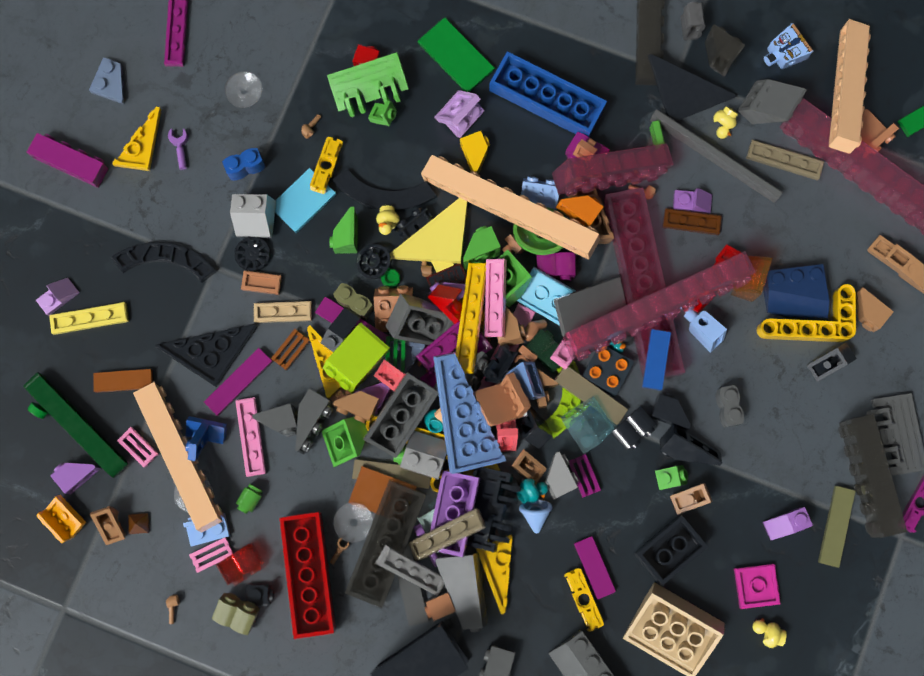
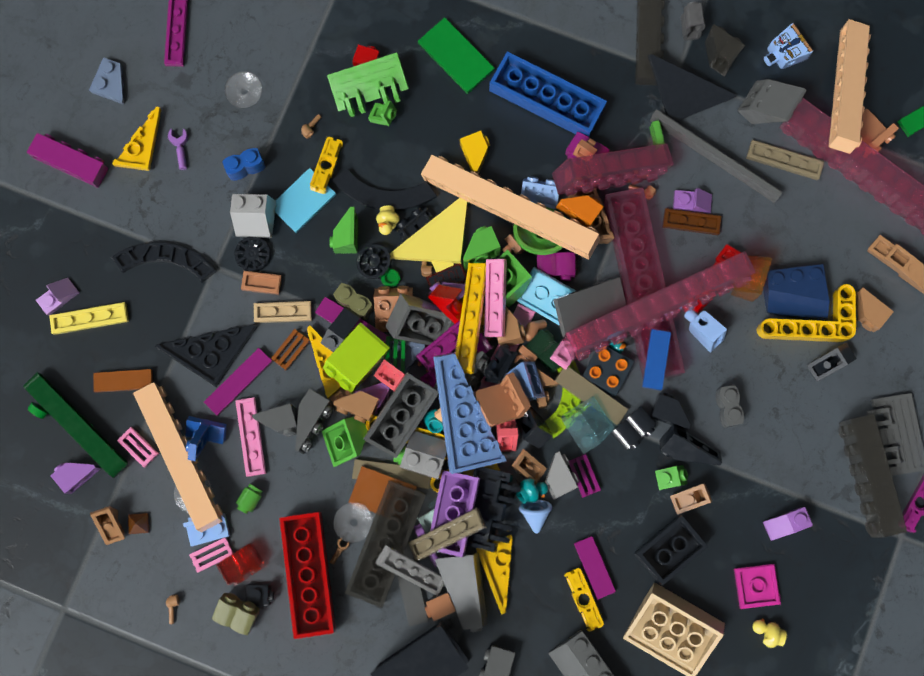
(61, 519): light orange bracket -> none
(460, 112): lavender bracket -> none
(727, 118): light yellow animal -> none
(836, 526): olive tile -> none

